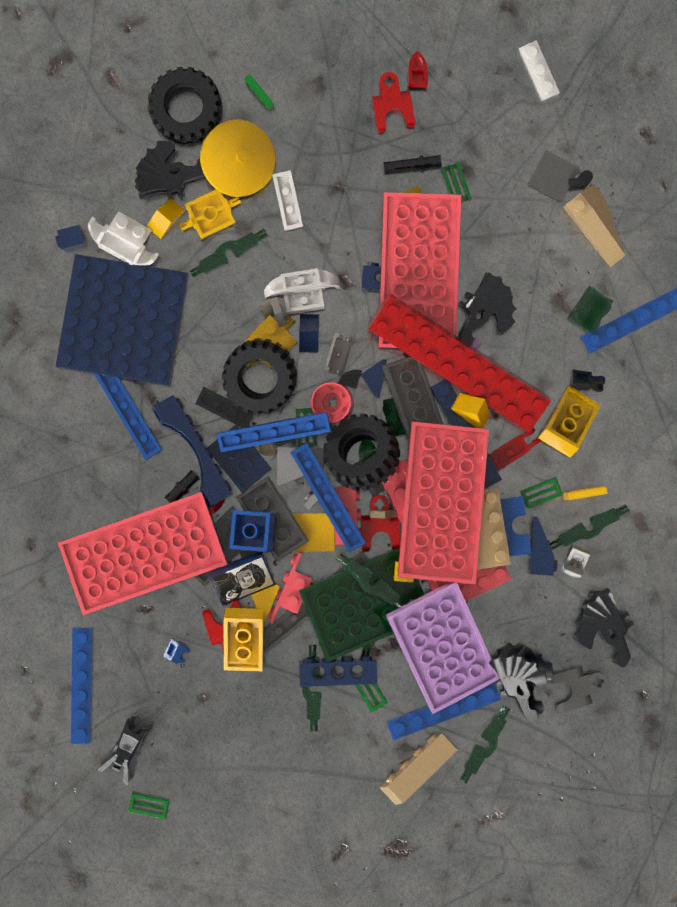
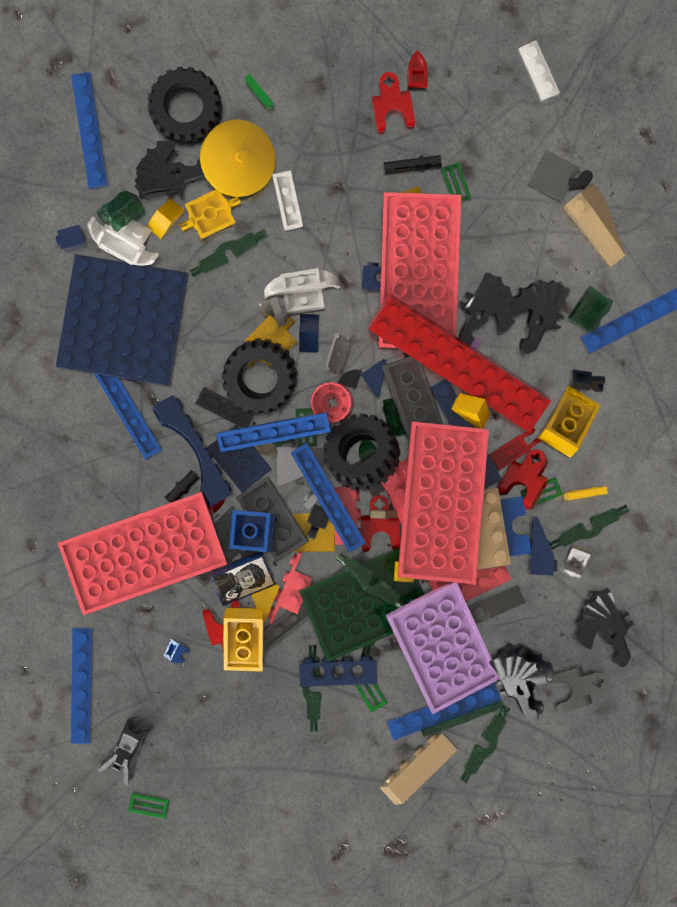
(89, 130): none -> blue plate
(121, 210): none -> clear green bracket
(318, 519): none -> black plate
(462, 719): none -> clear green piece
(496, 604): none -> dark grey slope
(526, 474): none -> red piece
(544, 301): none -> black animal

